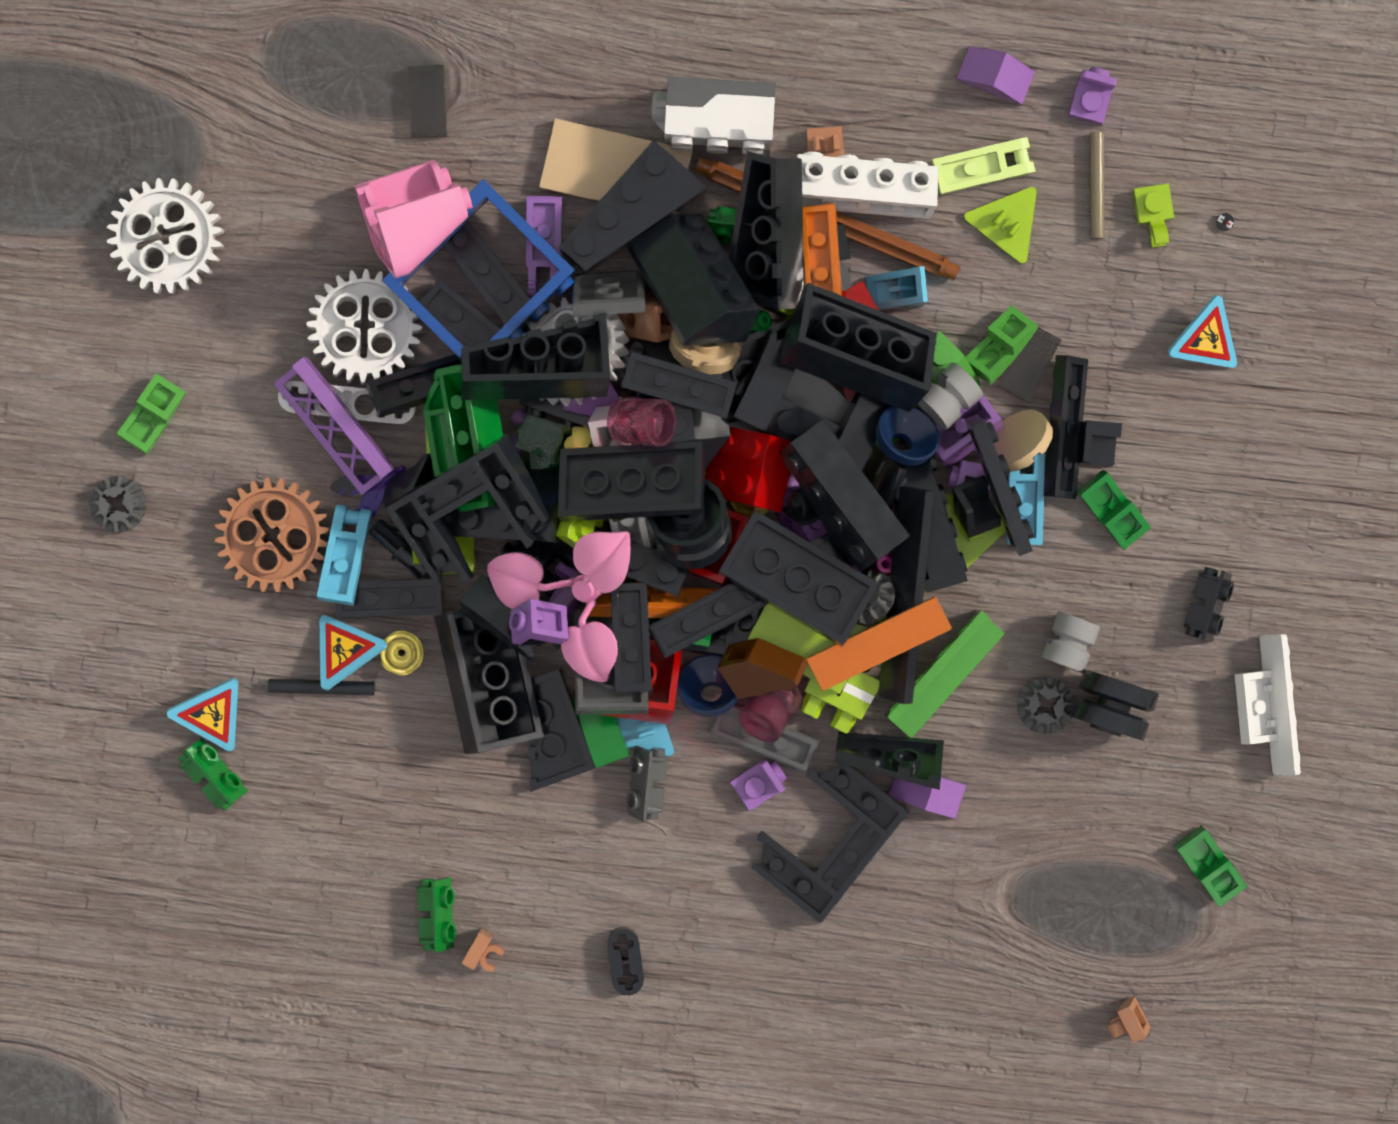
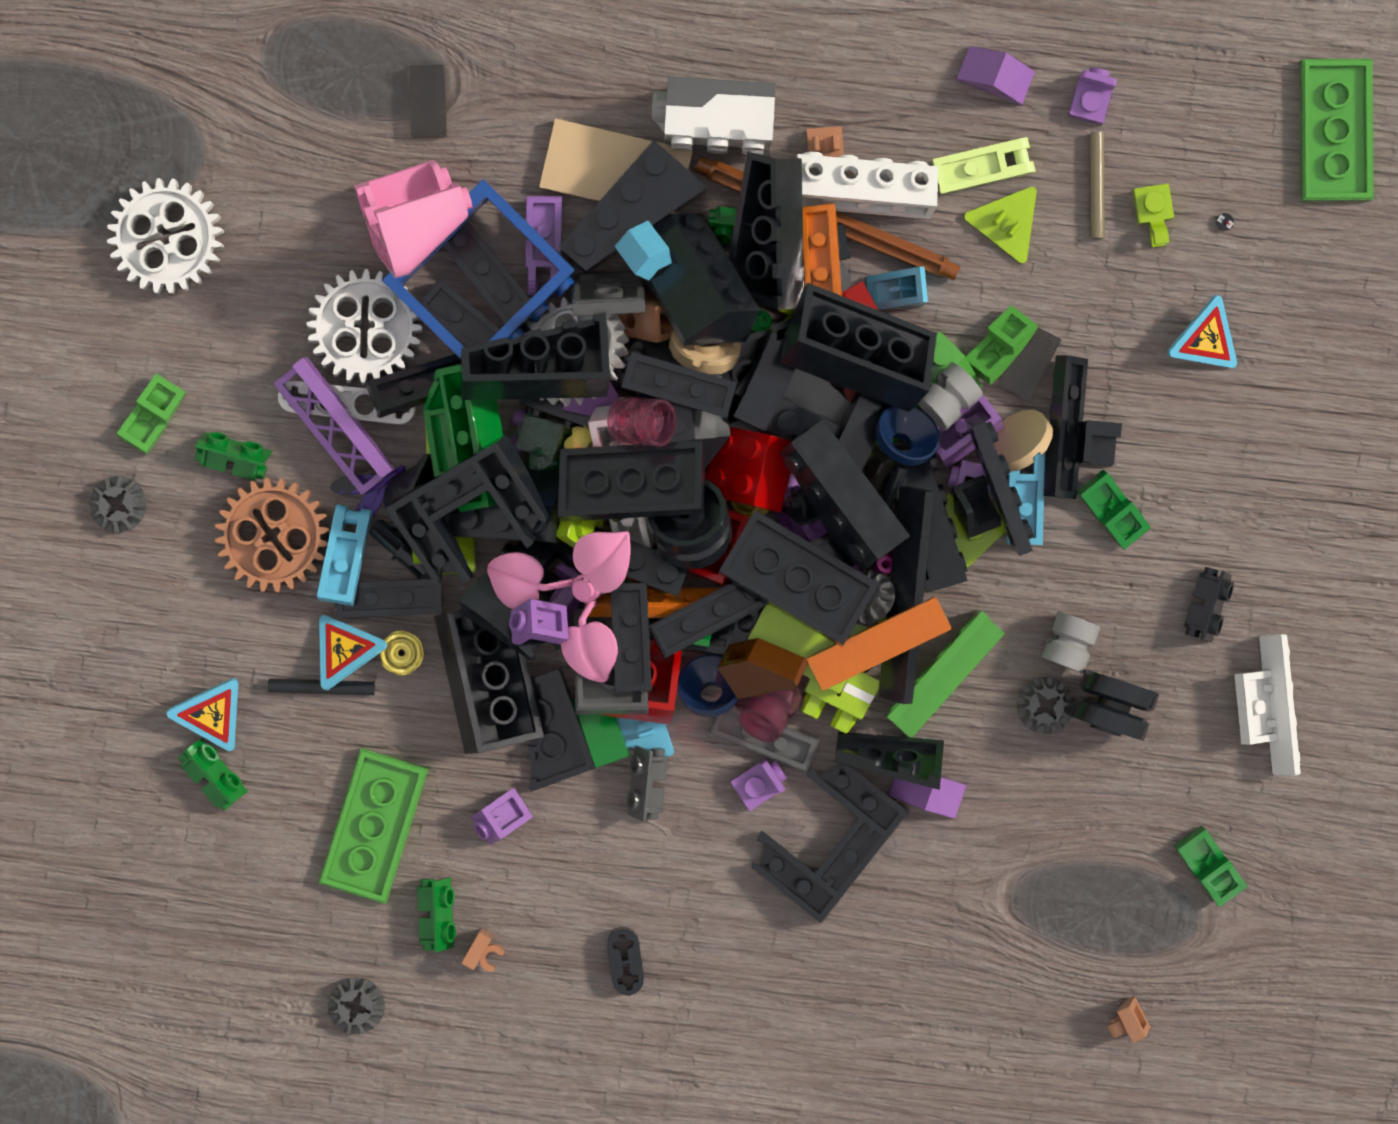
(216, 449): none -> green hinge
(371, 999): none -> dark grey gear
(373, 825): none -> bright green tile
(501, 817): none -> medium lavender bracket
(644, 250): none -> medium azure piece
(1336, 130): none -> bright green tile

